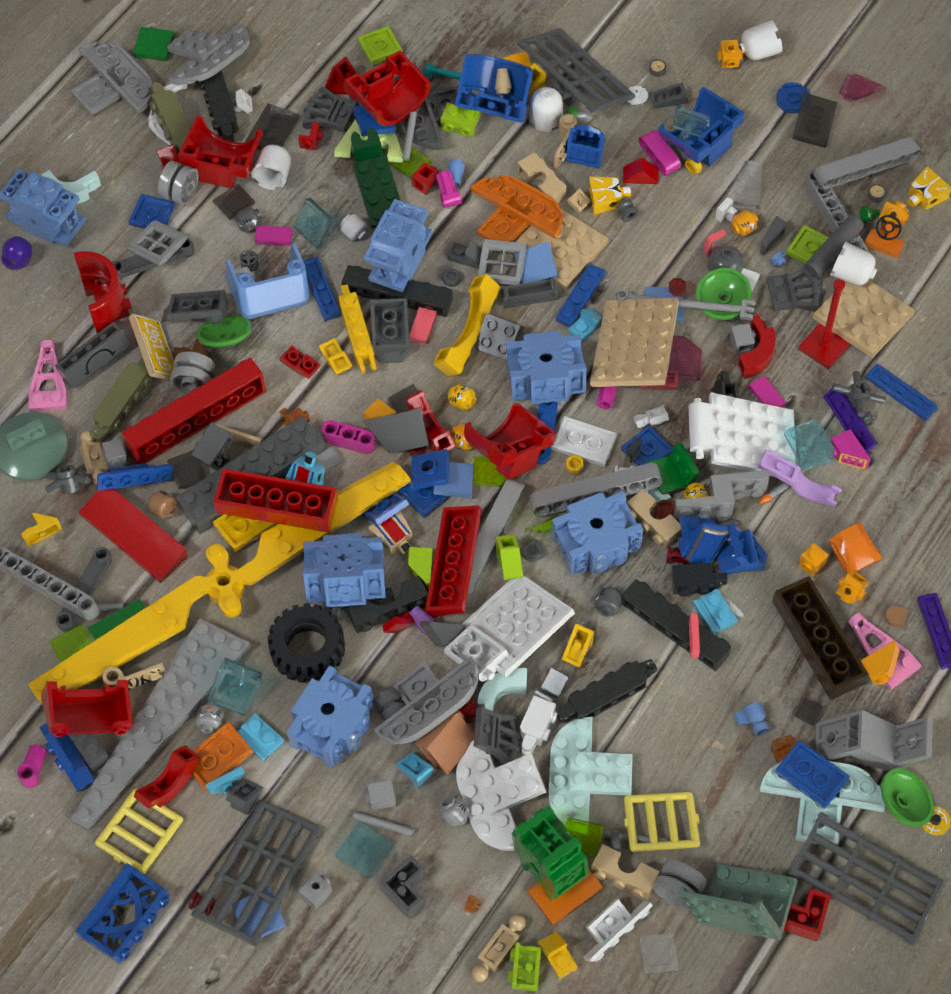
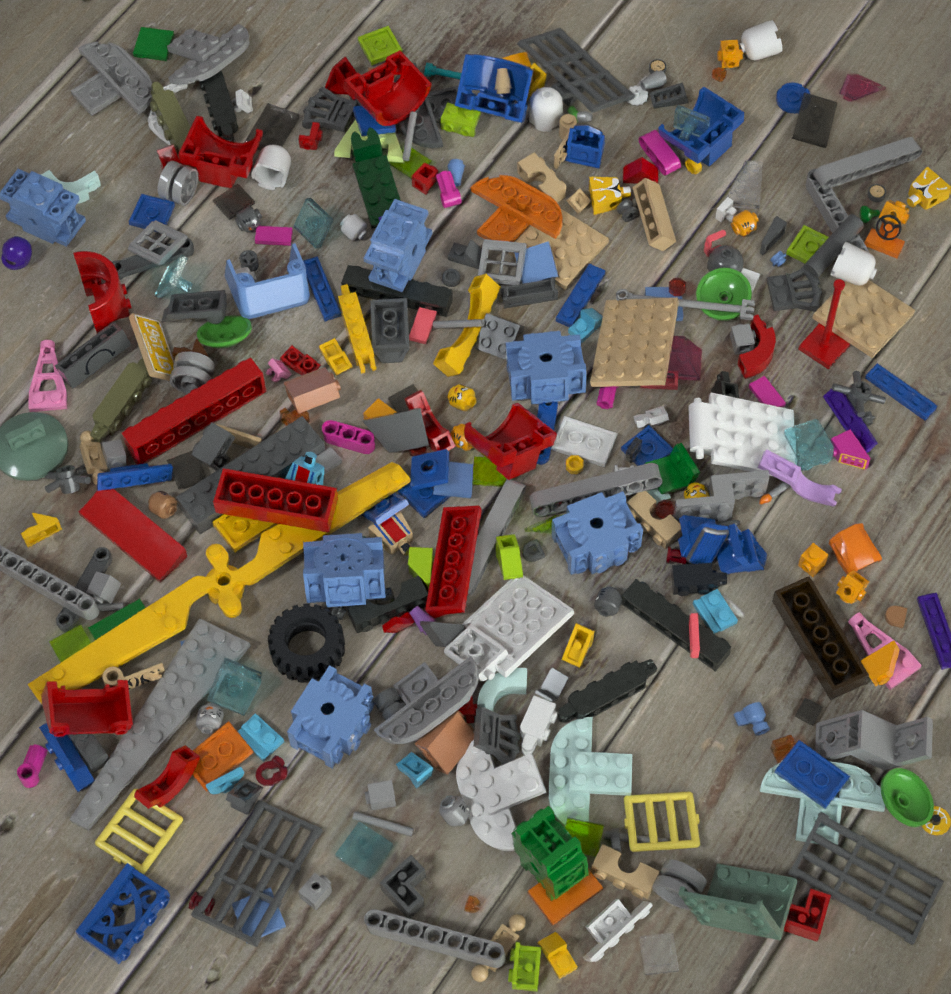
(103, 588): none -> light grey brick
(172, 278): none -> clear light blue tile
(276, 762): none -> dark red piece
(279, 369): none -> bright pink tile
(312, 389): none -> nougat brick
(442, 945): none -> light grey beam
(459, 323): none -> light grey bar
(654, 80): none -> light grey cone
(654, 214): none -> tan brick
(719, 74): none -> clear orange hinge

